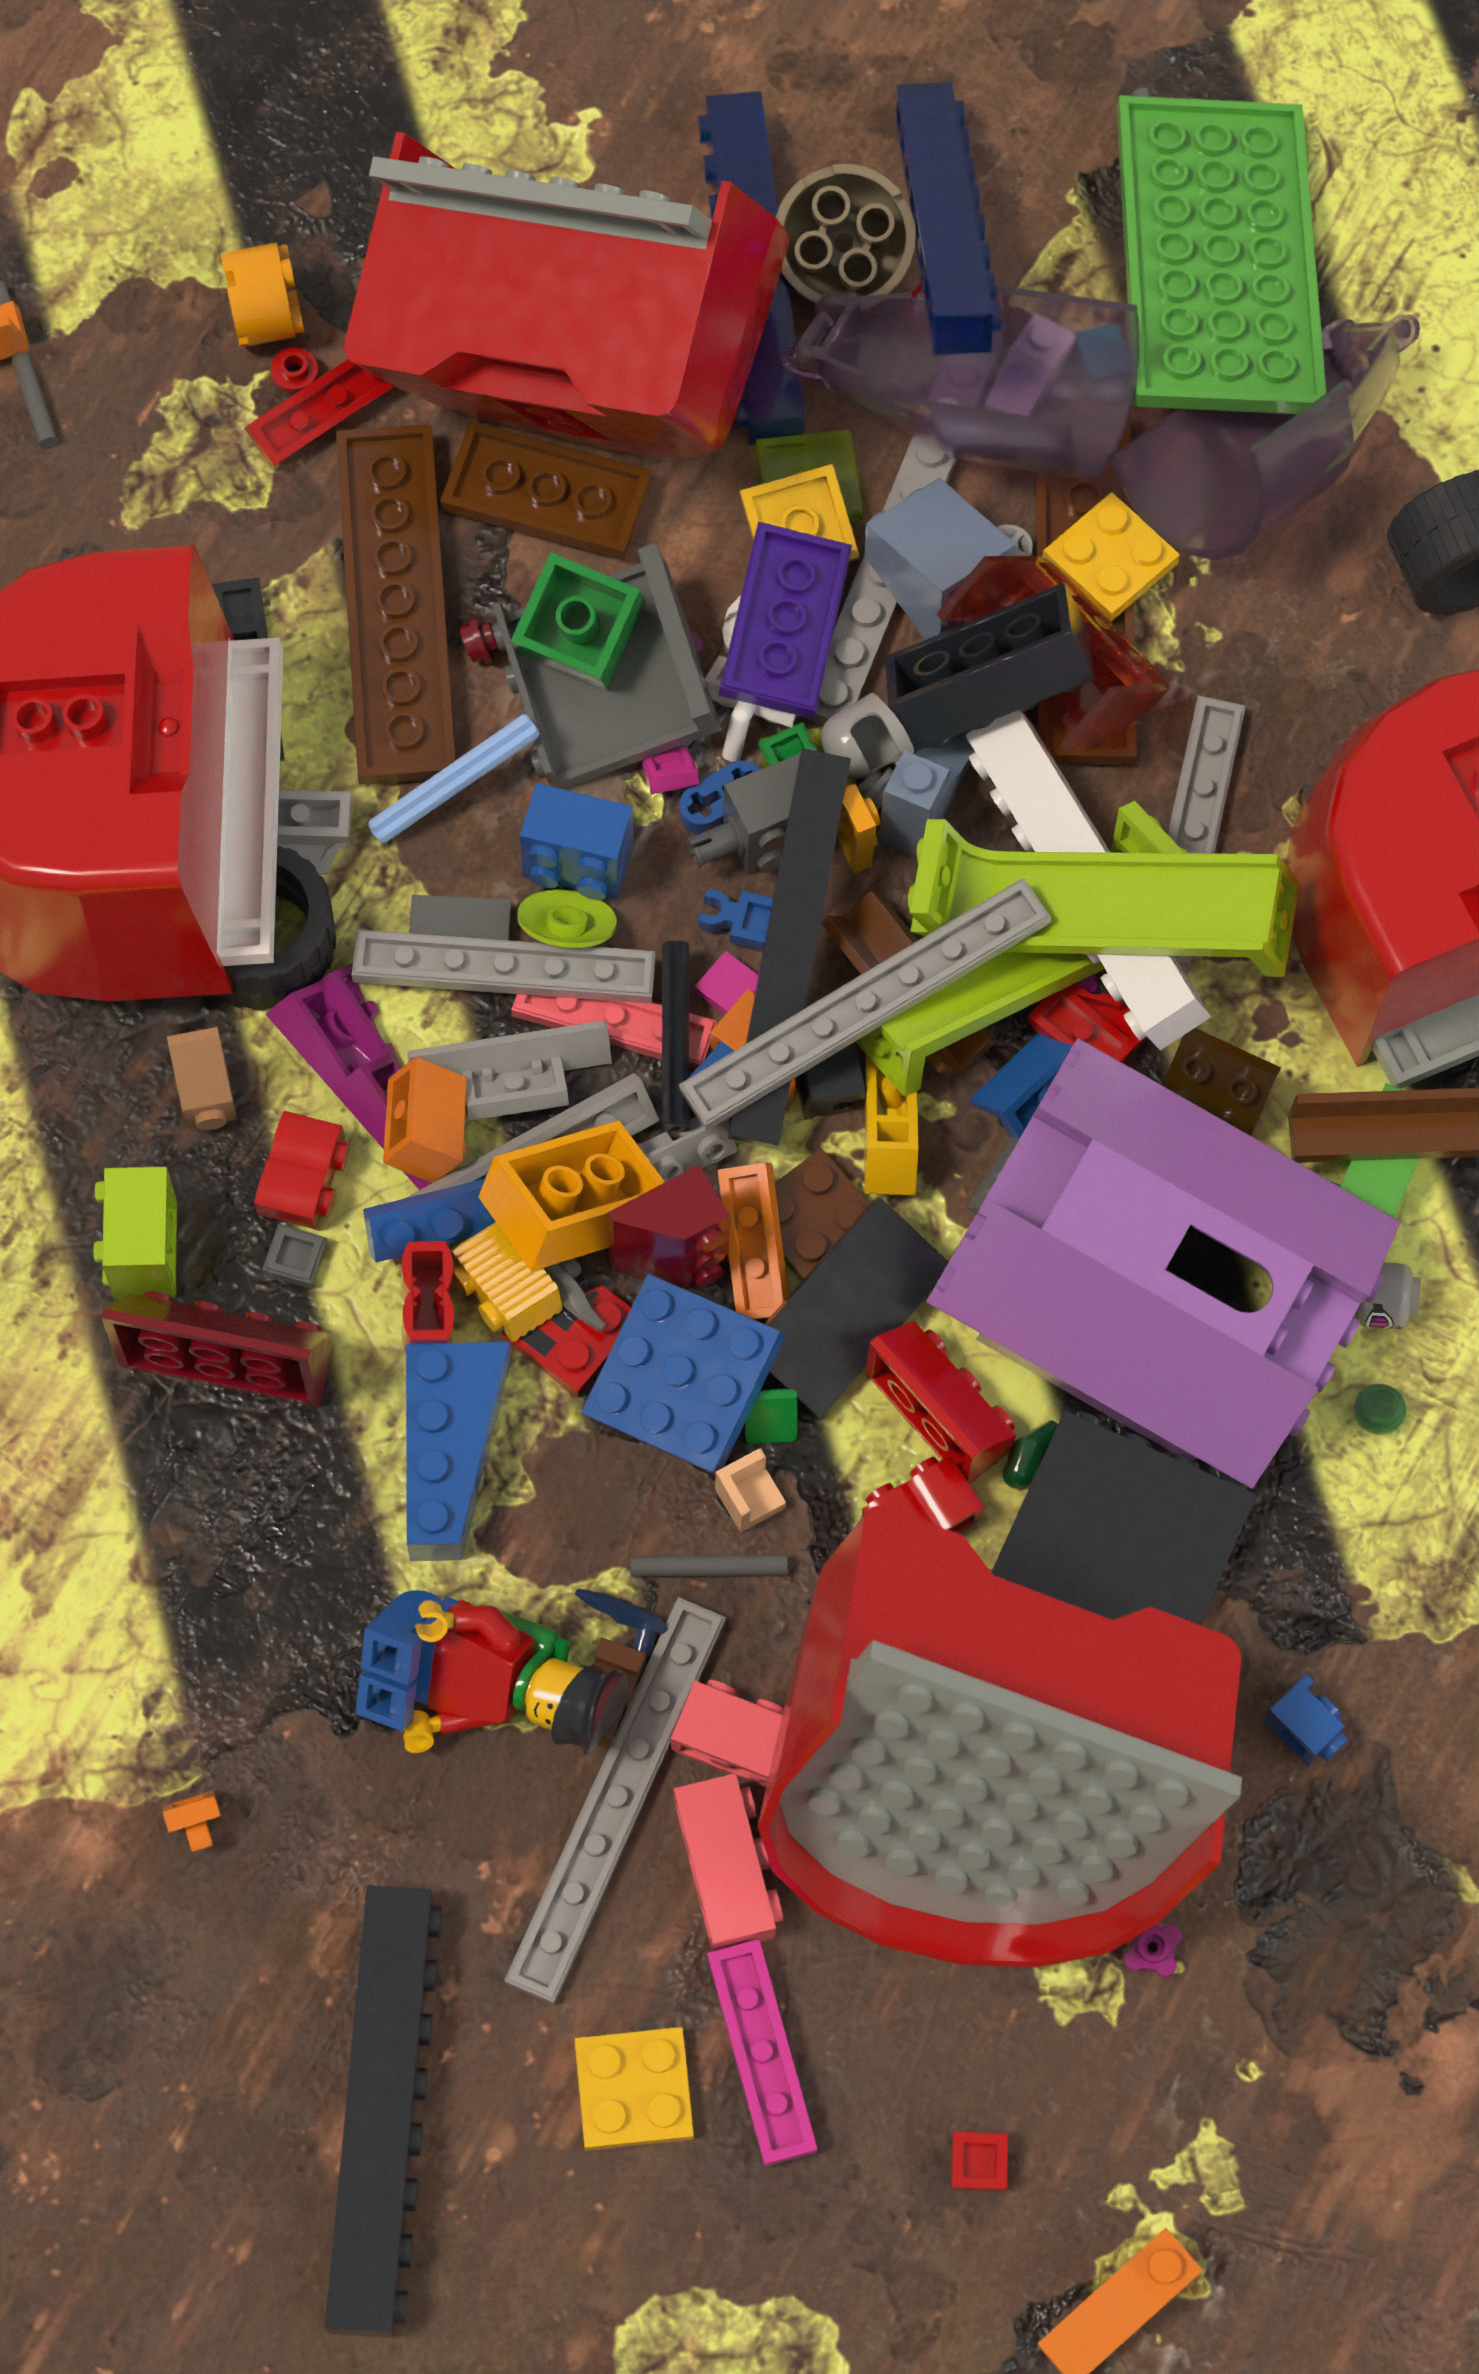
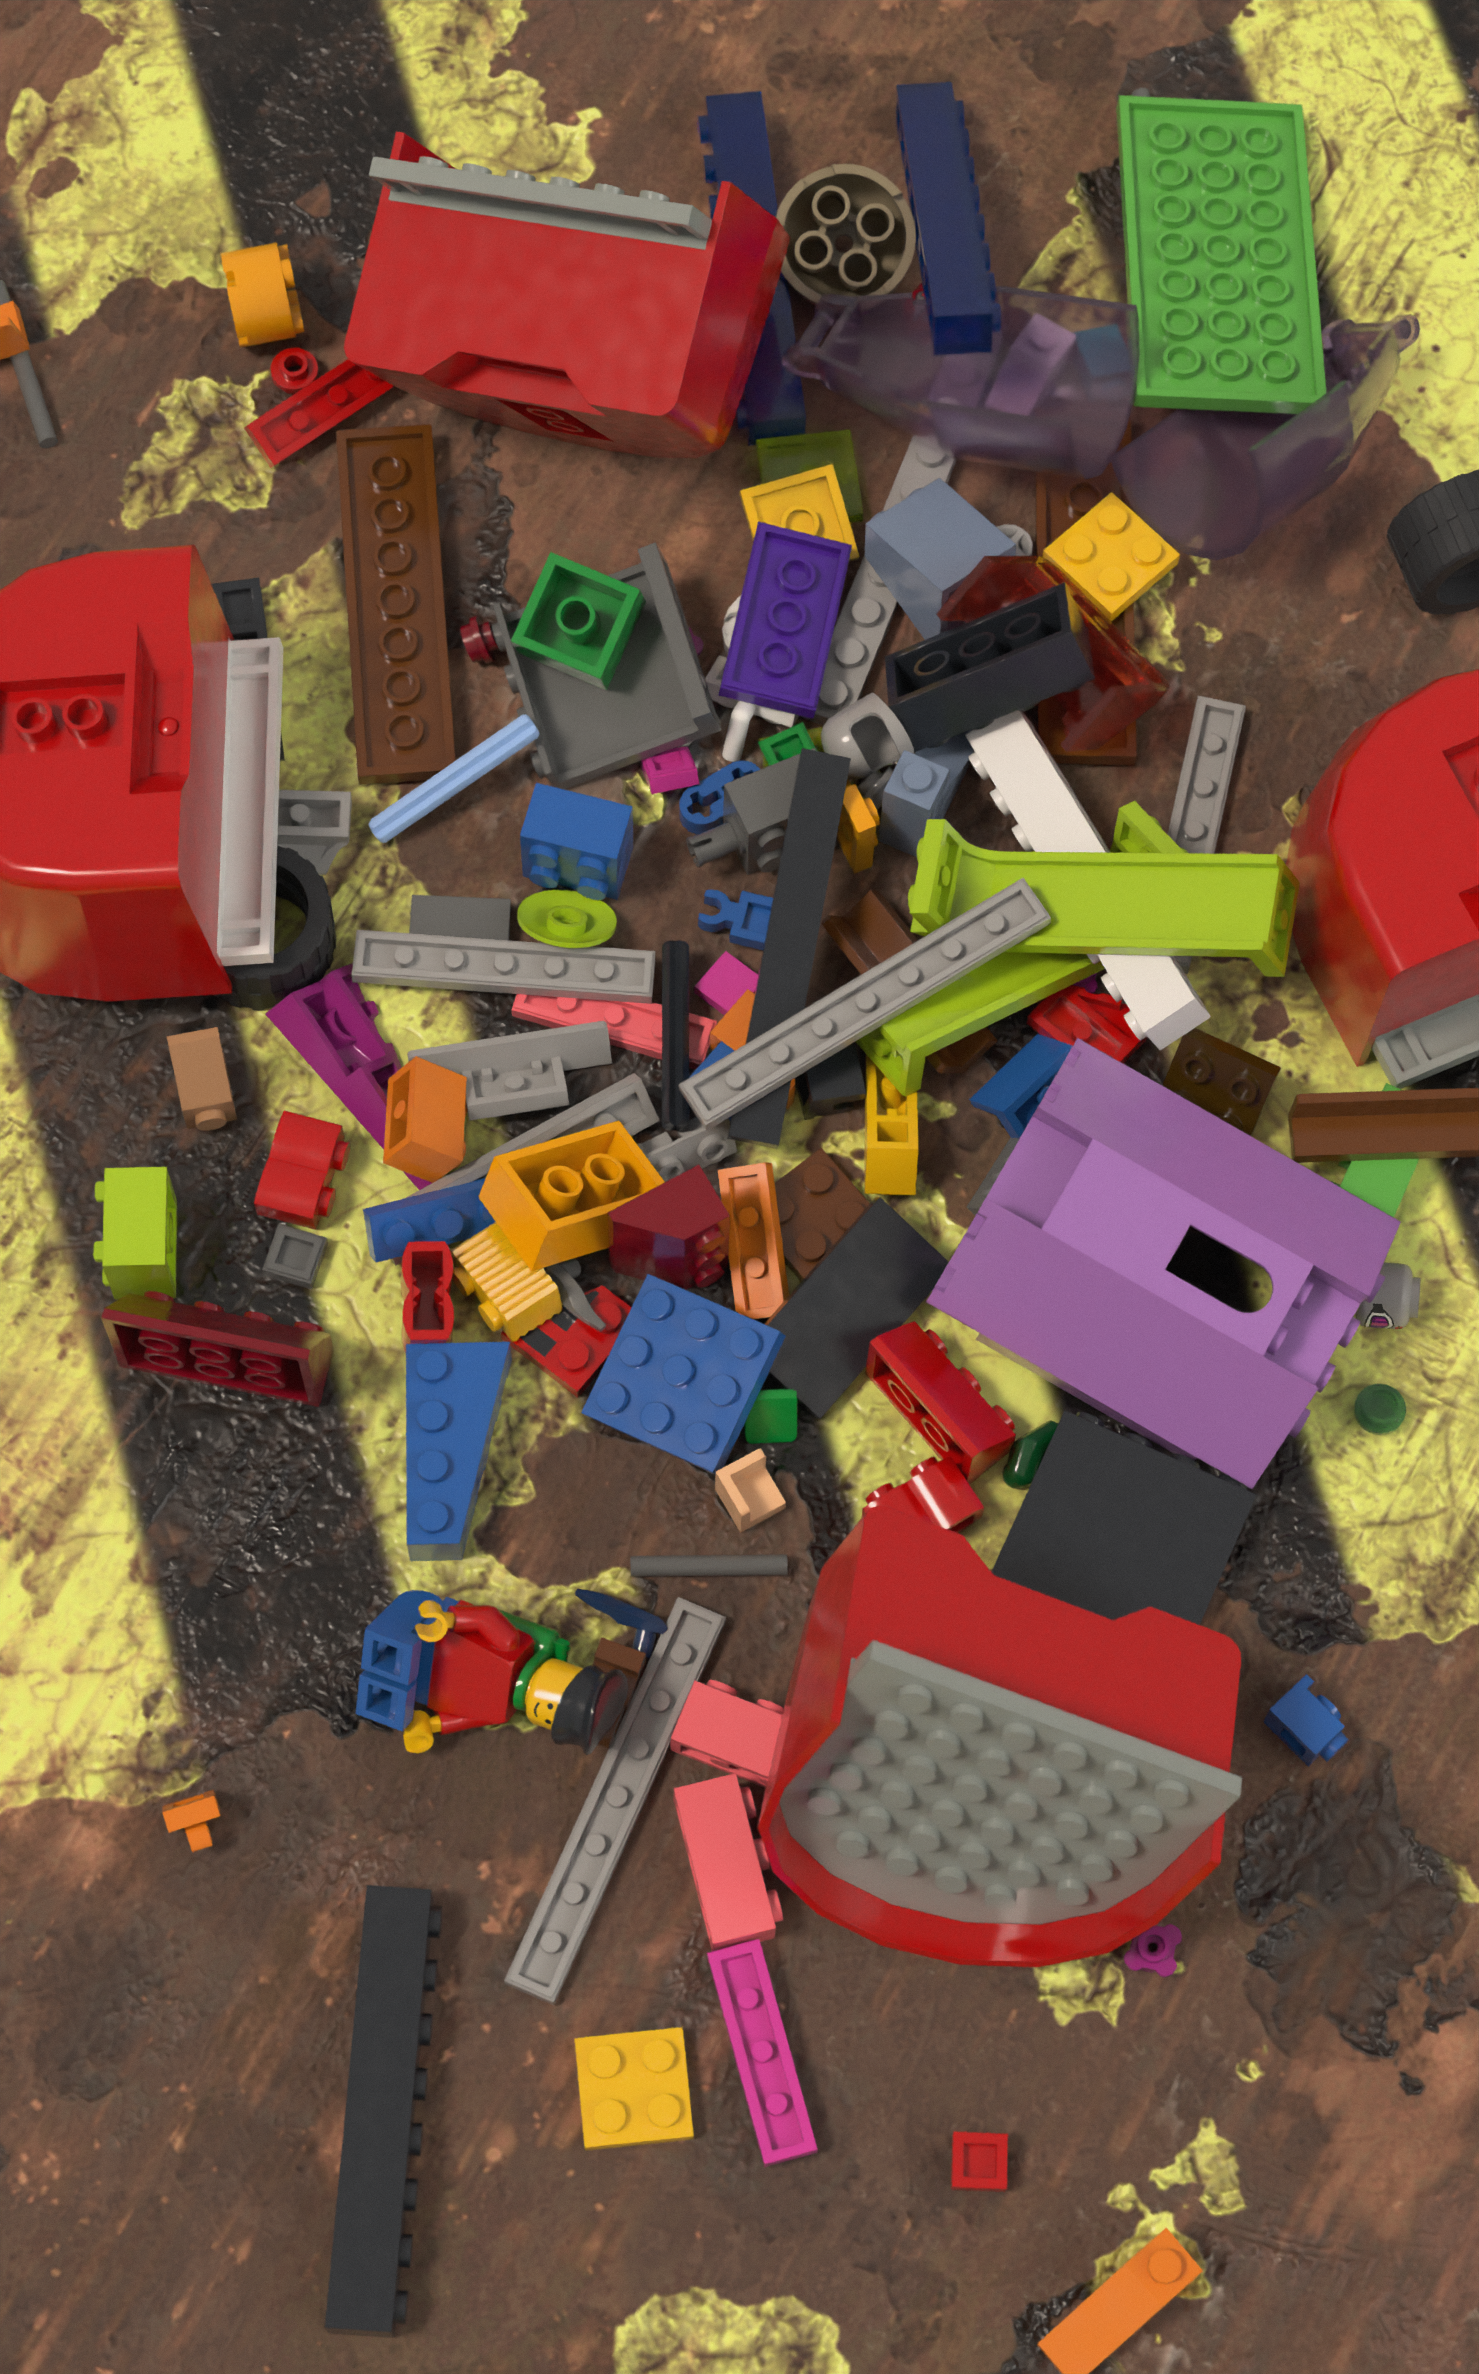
(546, 490): reddish brown plate -> none

